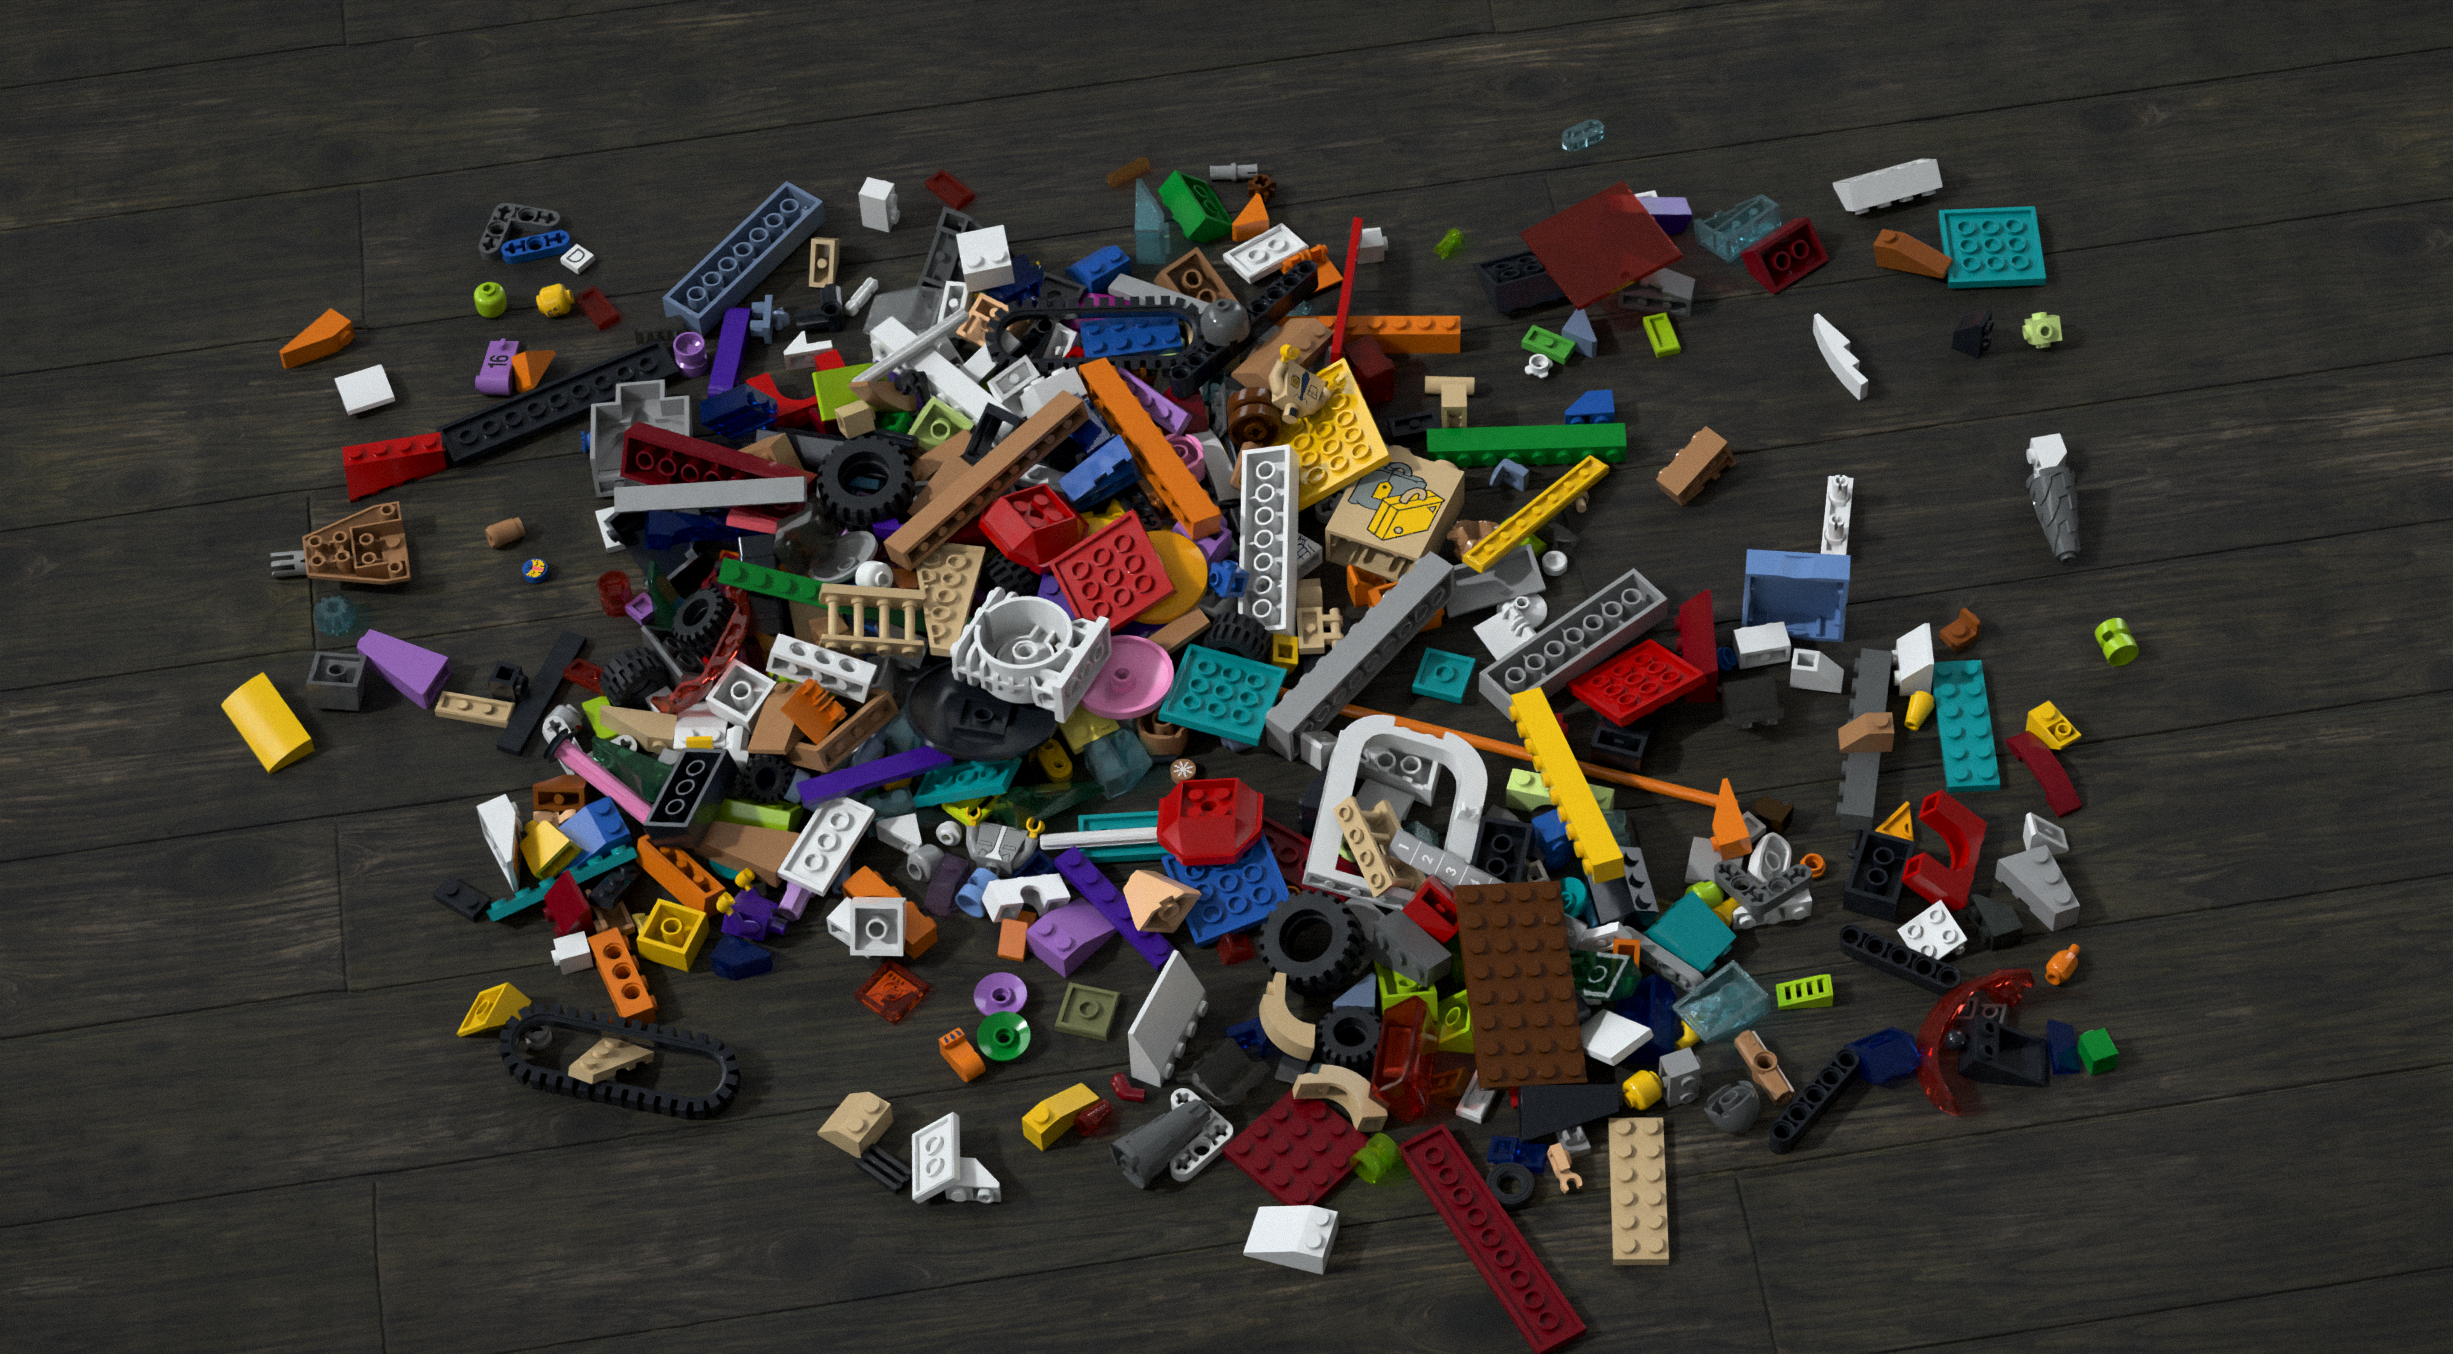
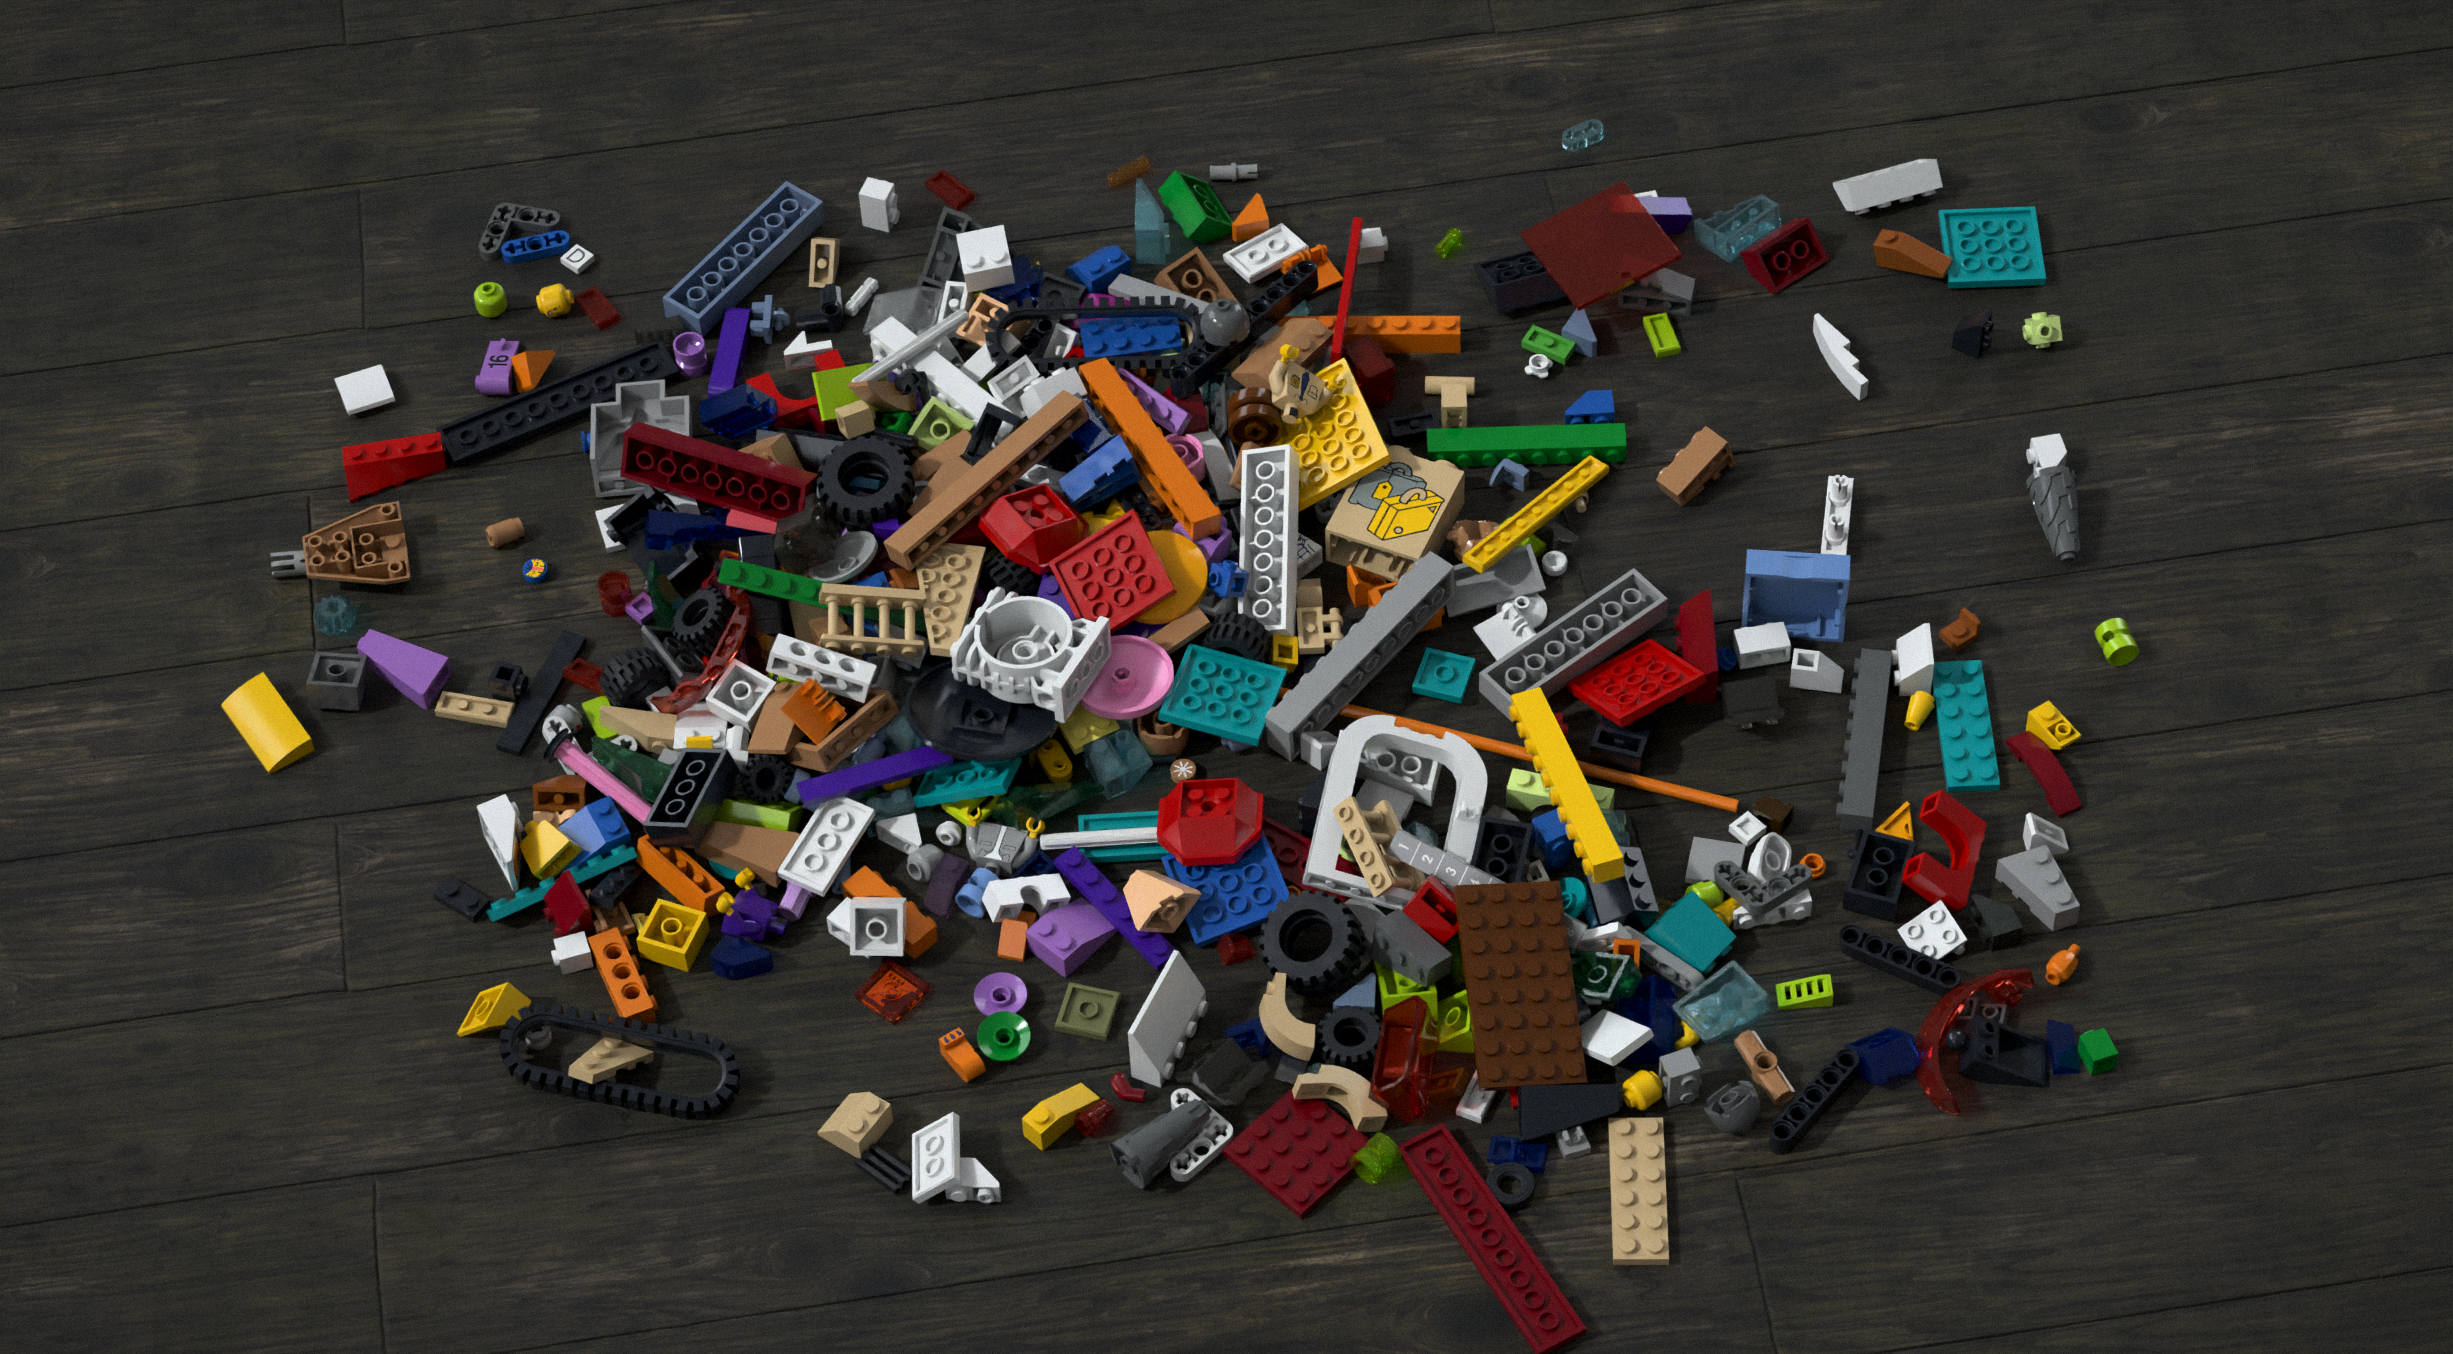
(318, 340): orange slope -> none
(710, 494): light grey tile -> none
(874, 574): white head -> none
(1262, 185): reddish brown gear -> none
(1293, 1236): white slope -> none
(1561, 1162): light nougat plate -> none
(1729, 829): orange slope -> none
(1867, 734): medium nougat slope -> none

